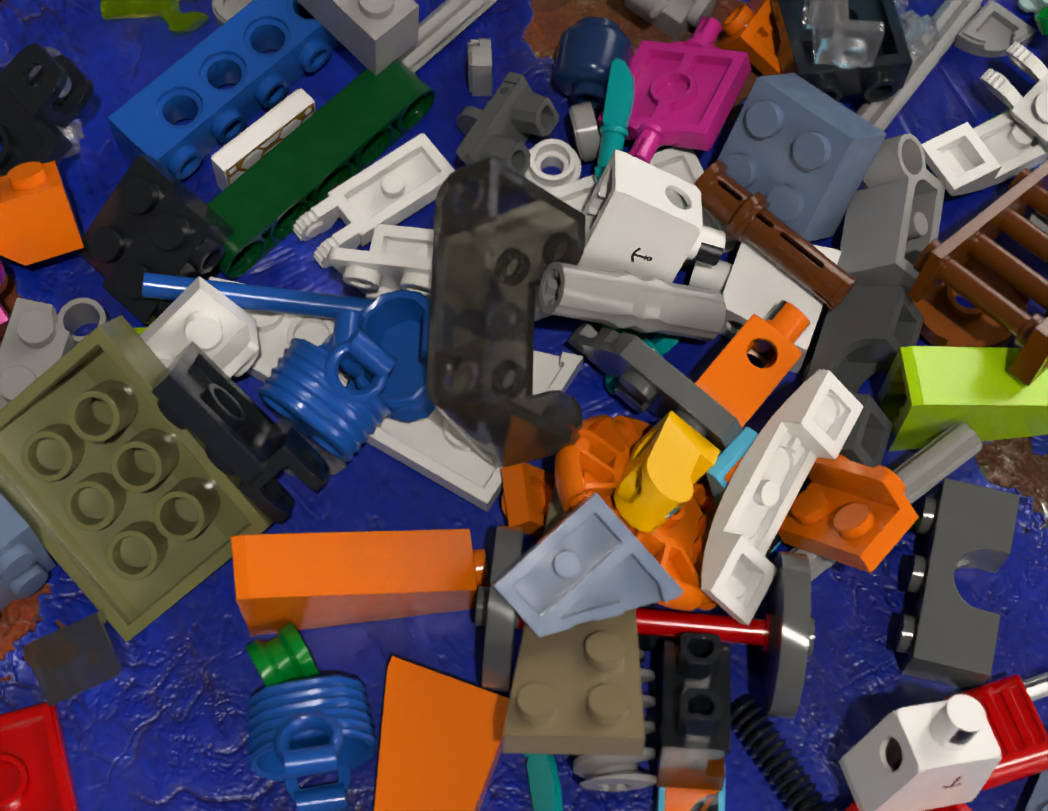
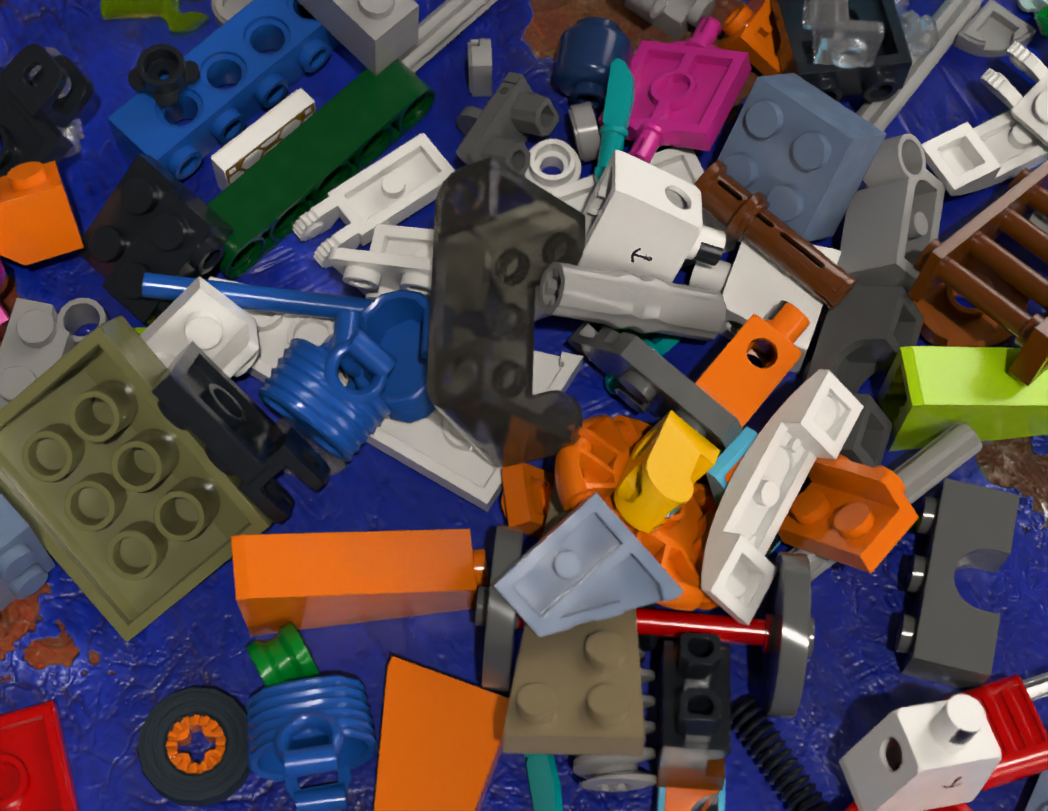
(73, 658): clear smoke panel -> none
(161, 60): none -> black plate
(172, 725): none -> black bush

